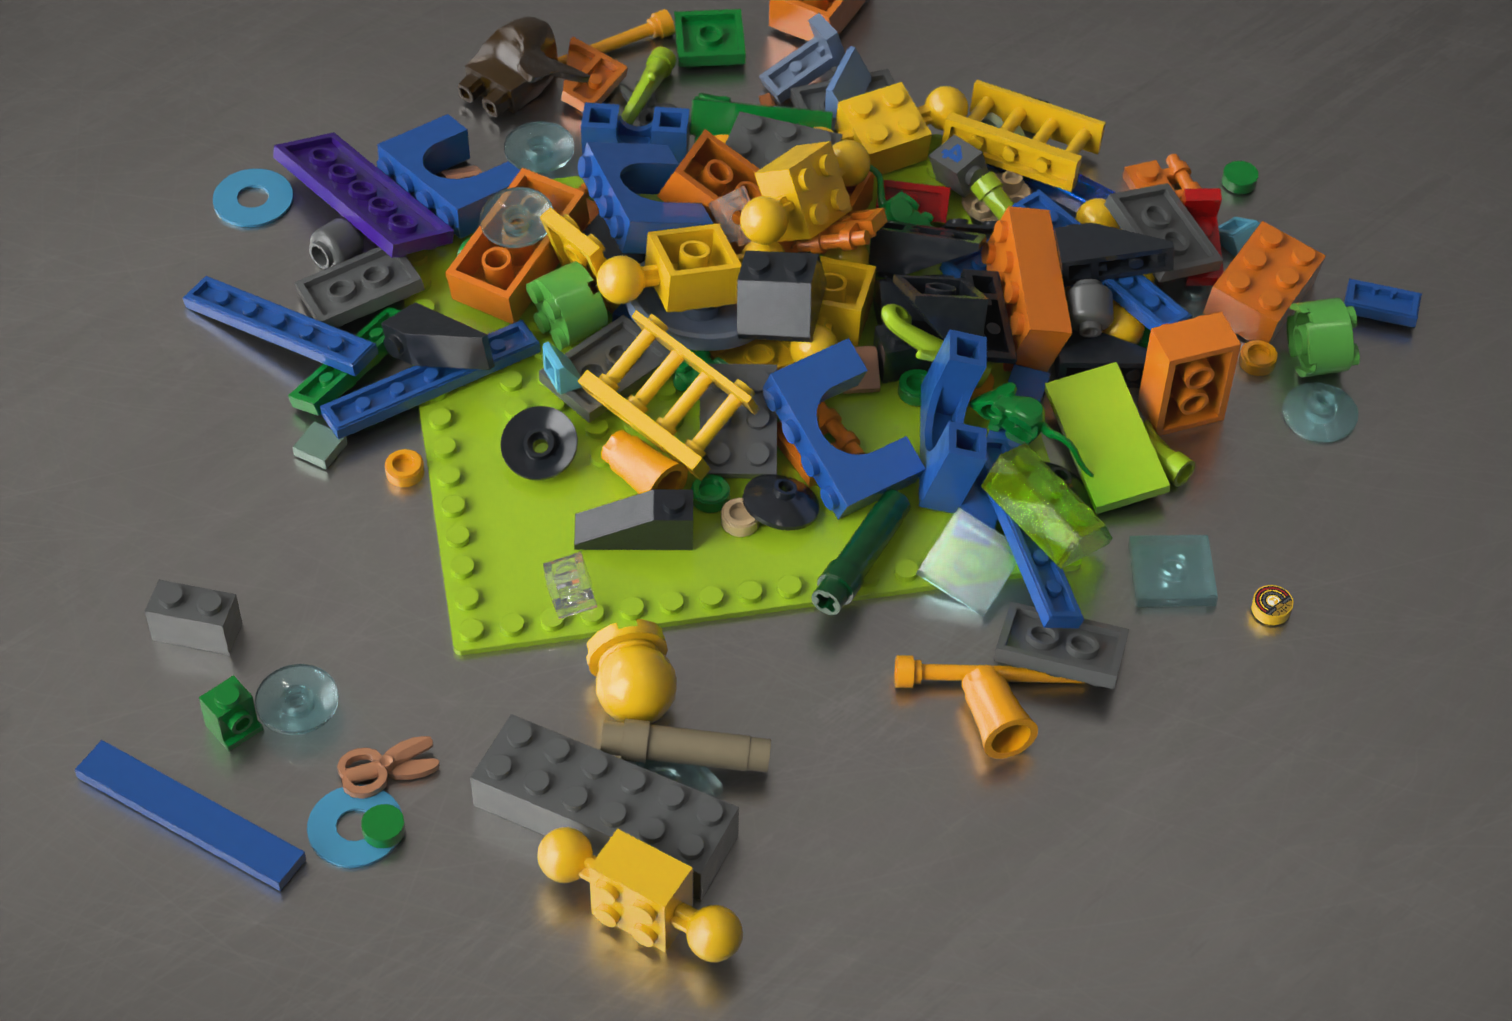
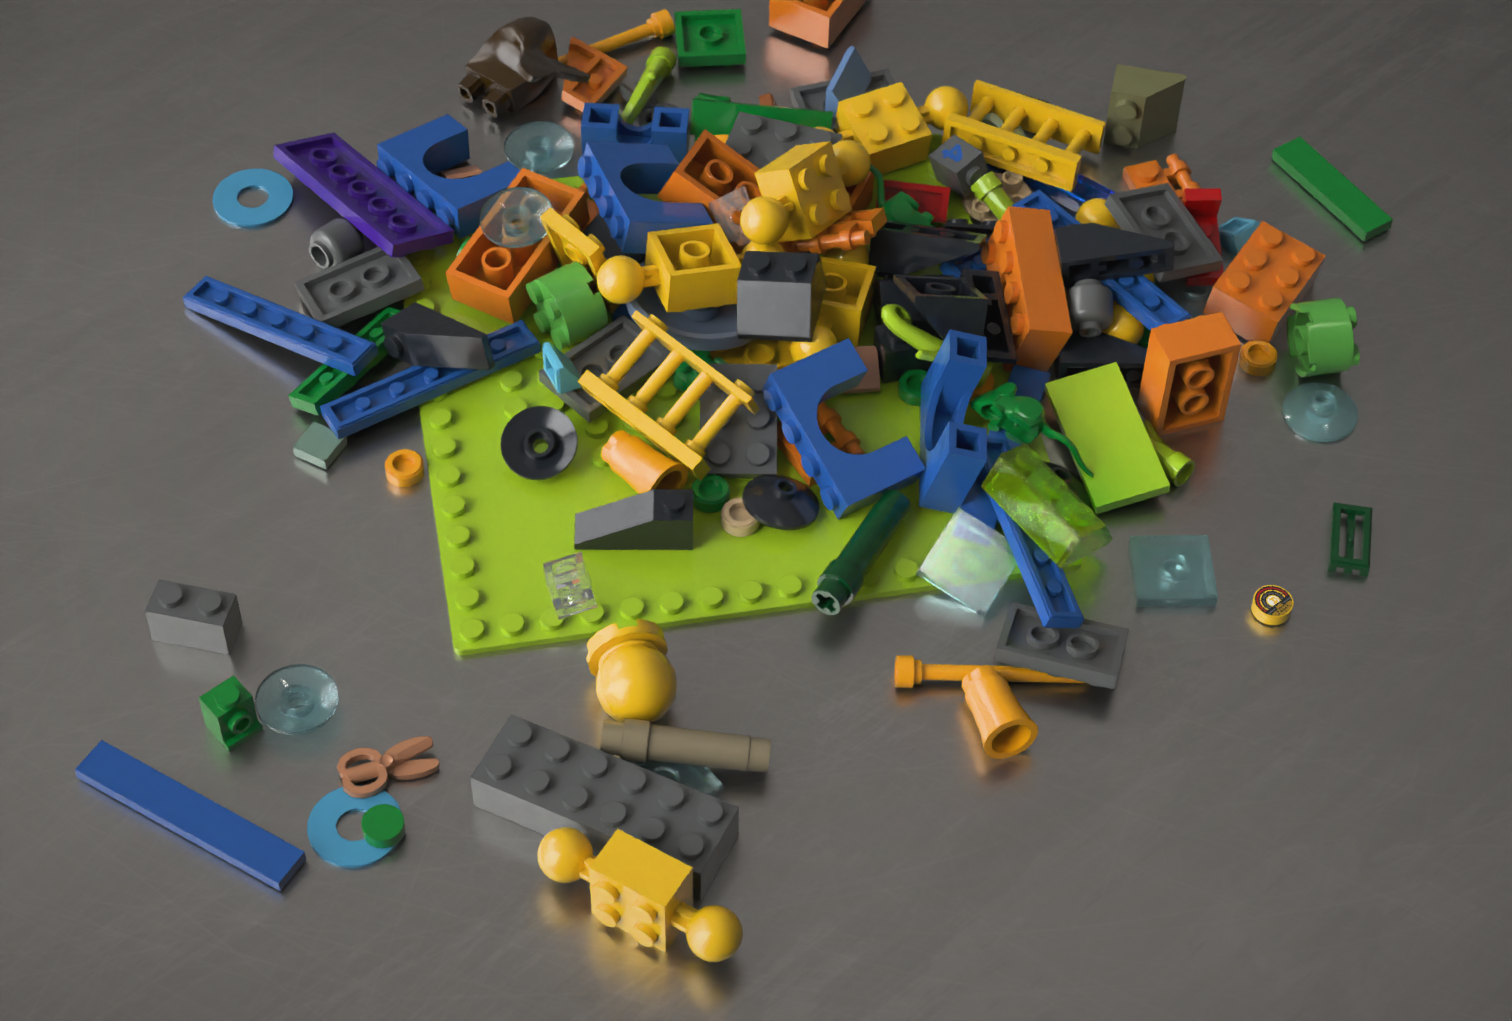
(806, 62): sand blue bracket -> none
(1142, 106): none -> olive slope
(1240, 177): green tile -> none
(1332, 189): none -> green tile
(1347, 562): none -> dark green tile
(1383, 302): blue plate -> none

